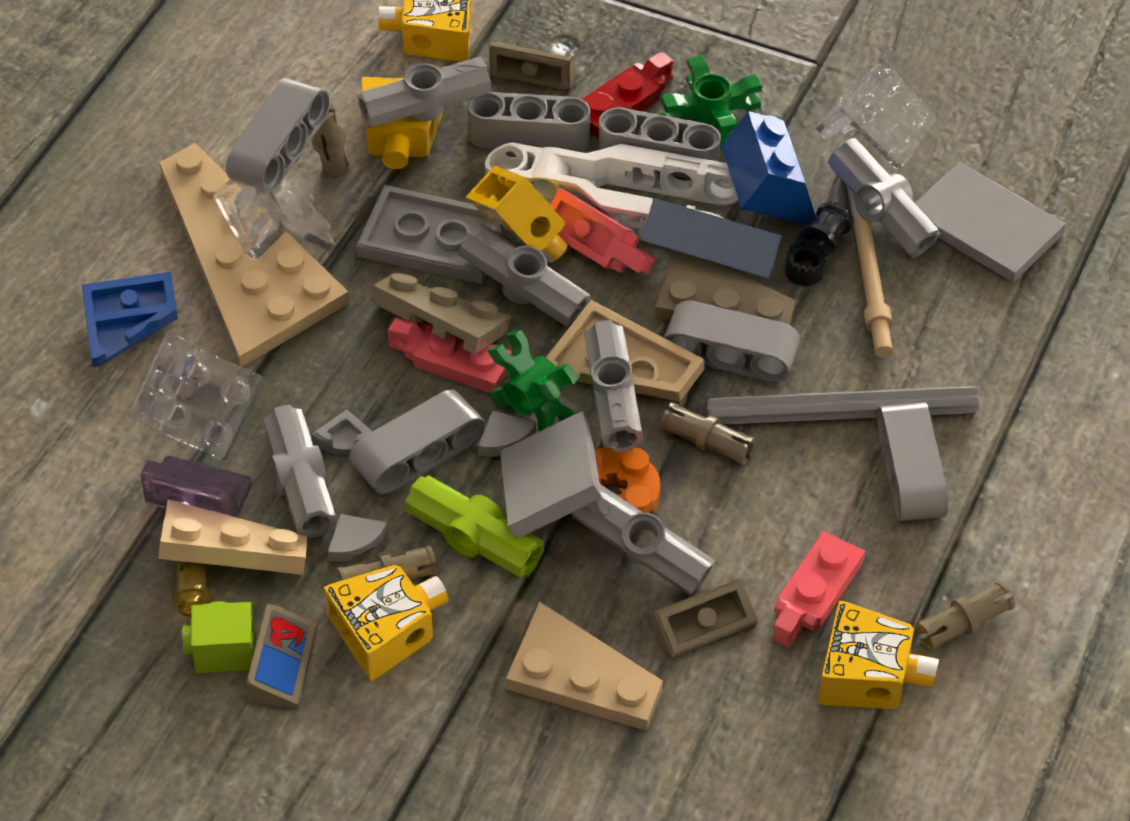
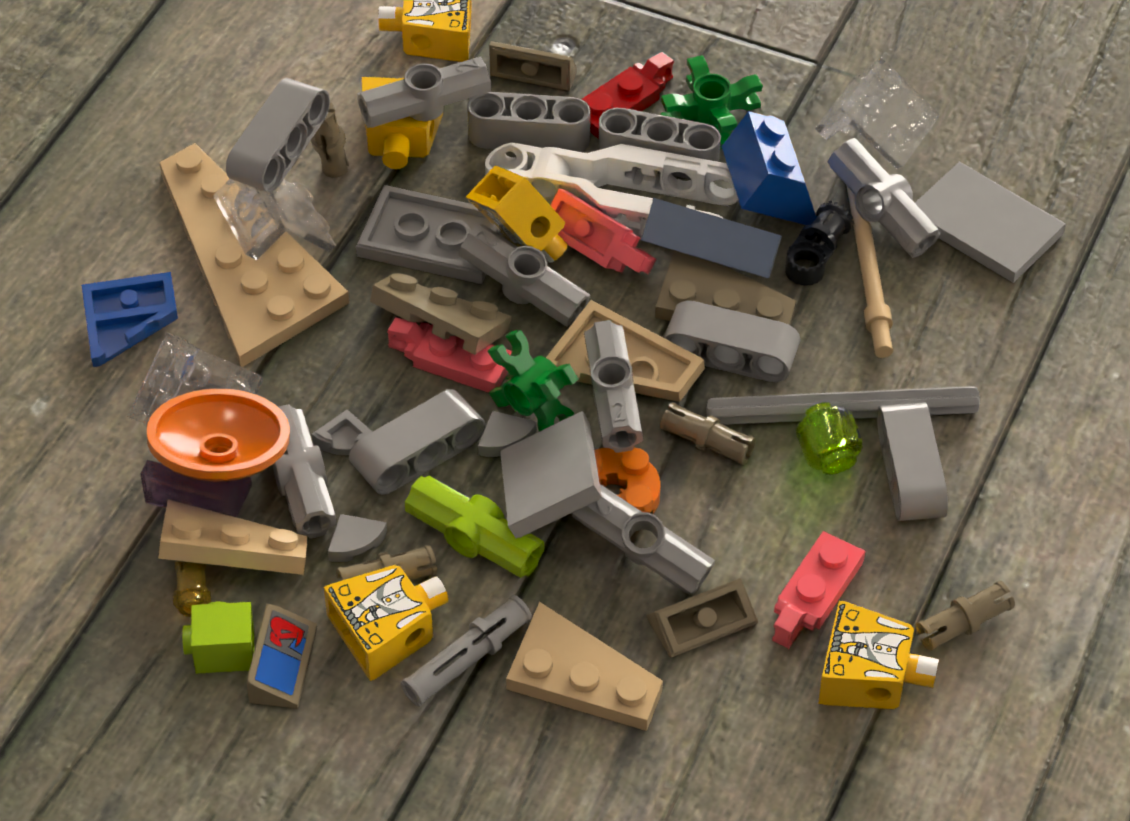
(218, 434): none -> orange dish
(508, 616): none -> light grey pin
(829, 438): none -> clear neon green head

